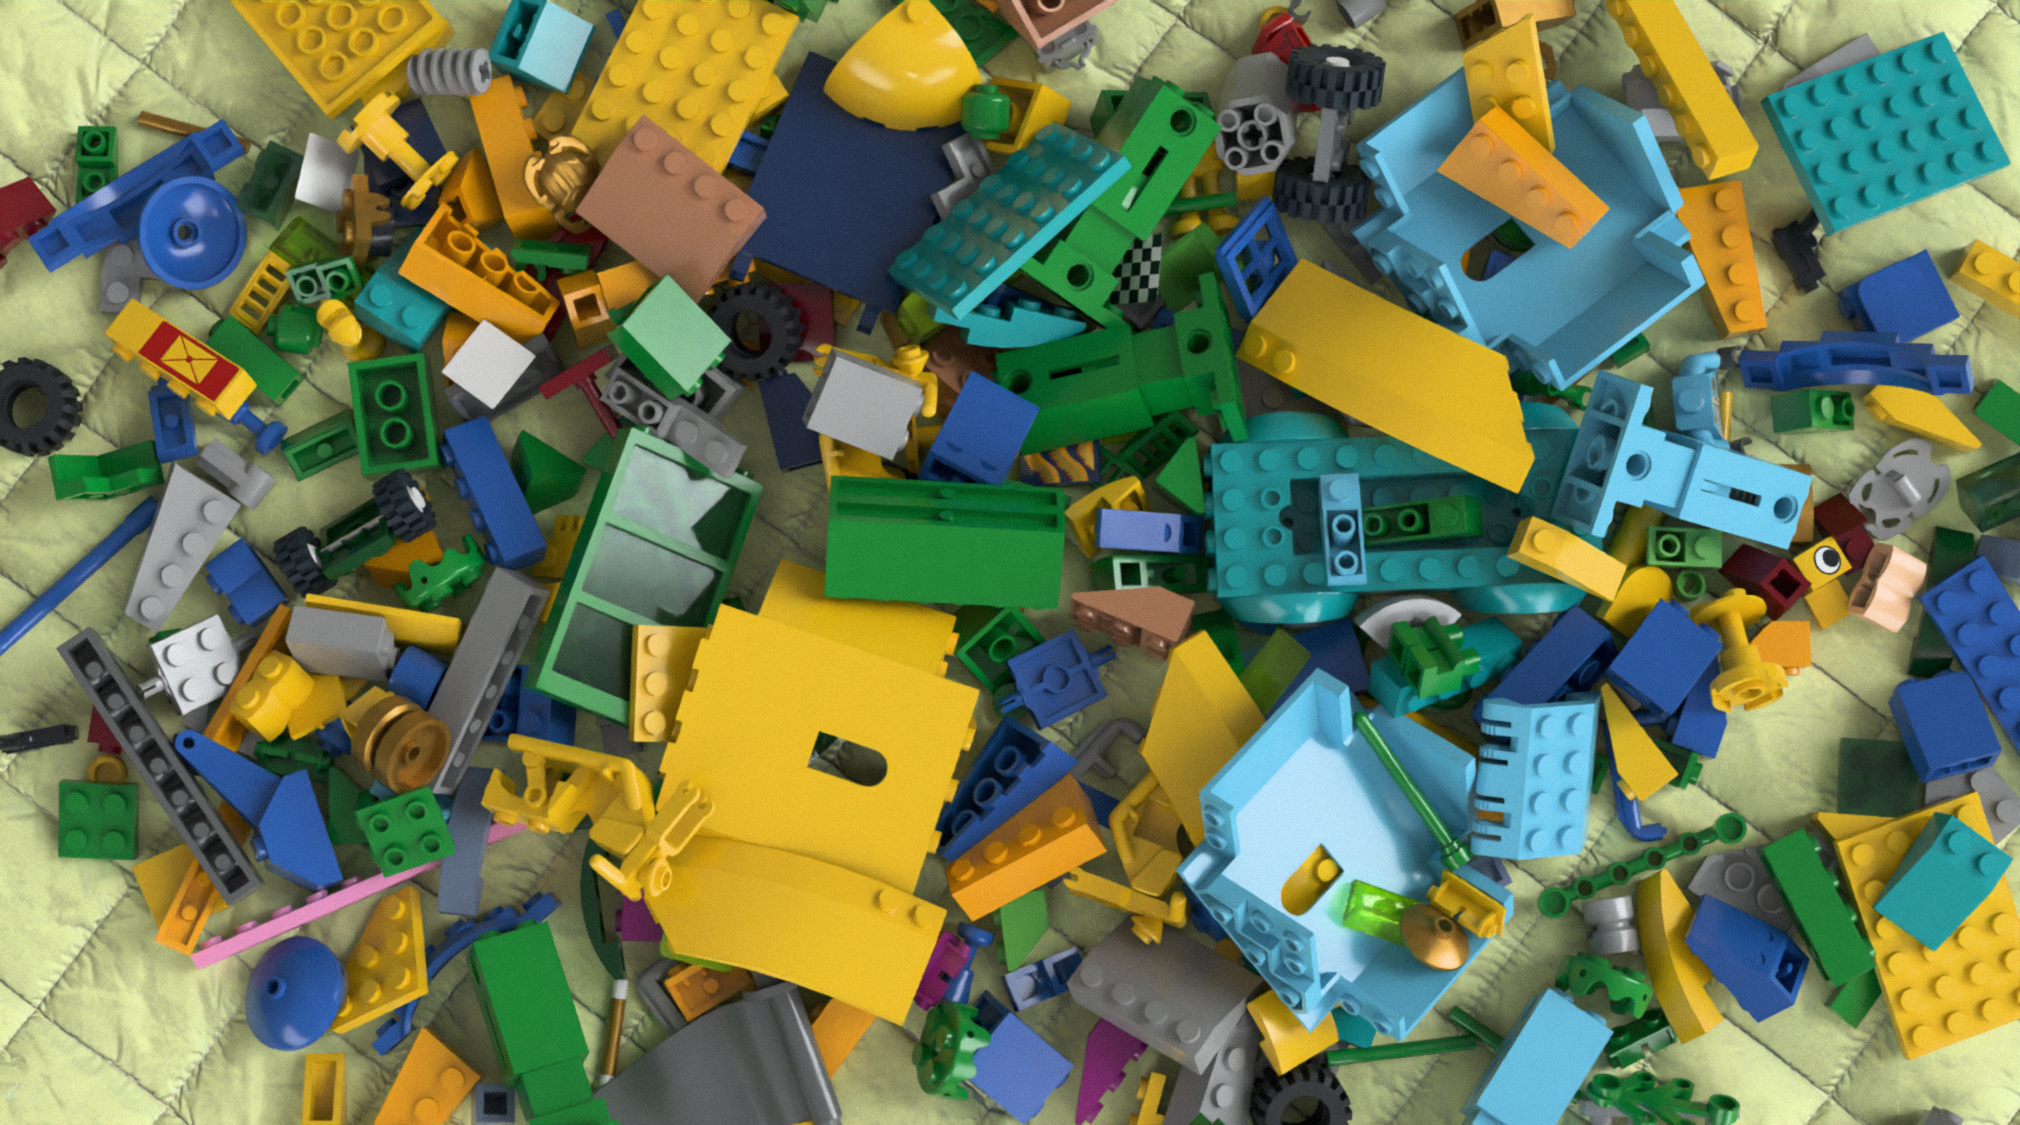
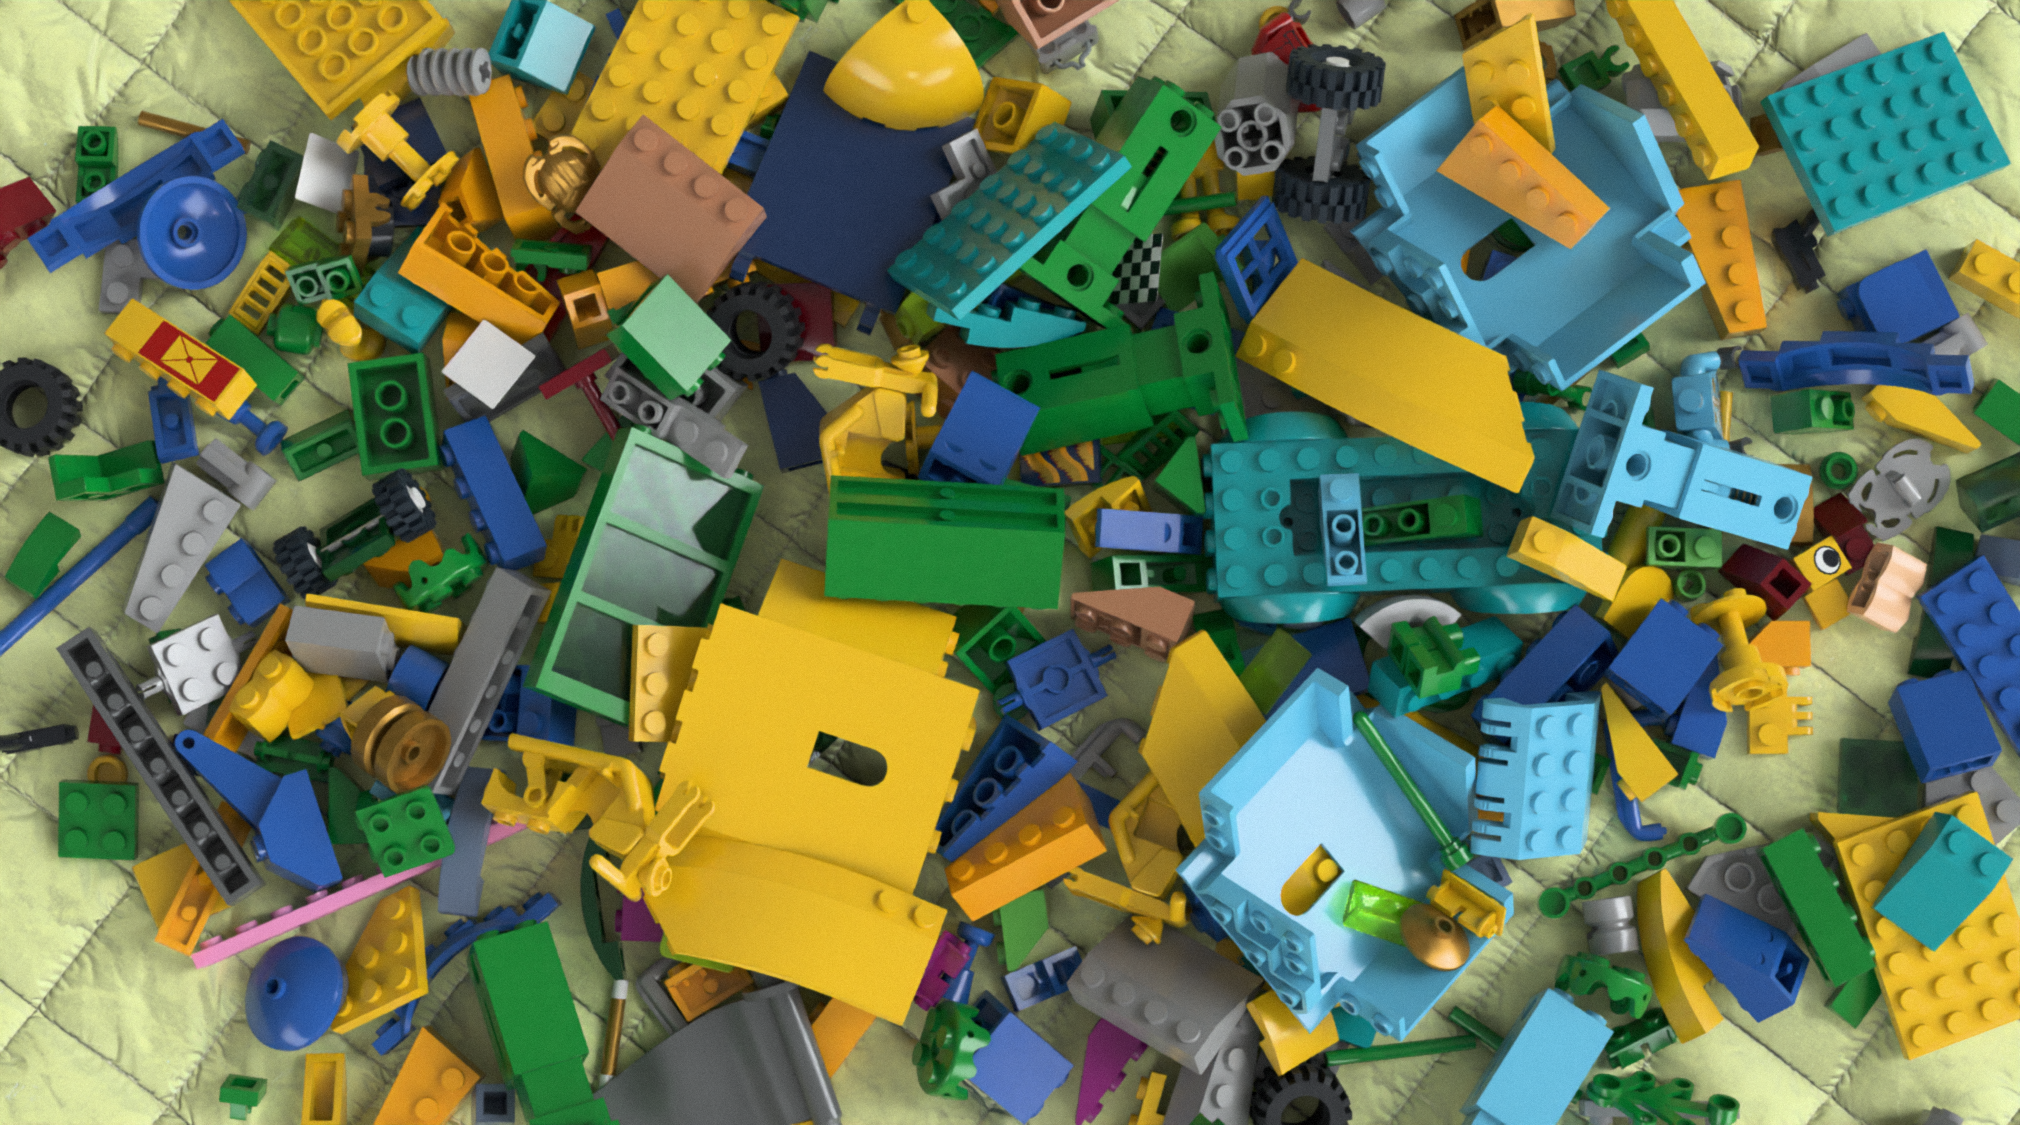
(42, 551): none -> green slope
(242, 1094): none -> green tile
(863, 404): light grey brick -> none
(985, 112): green head -> none
(1592, 71): none -> green plate
(1764, 135): none -> pearl gold tile
(1772, 724): none -> yellow hinge
(1849, 468): none -> green plate
(1958, 338): none -> light grey piece

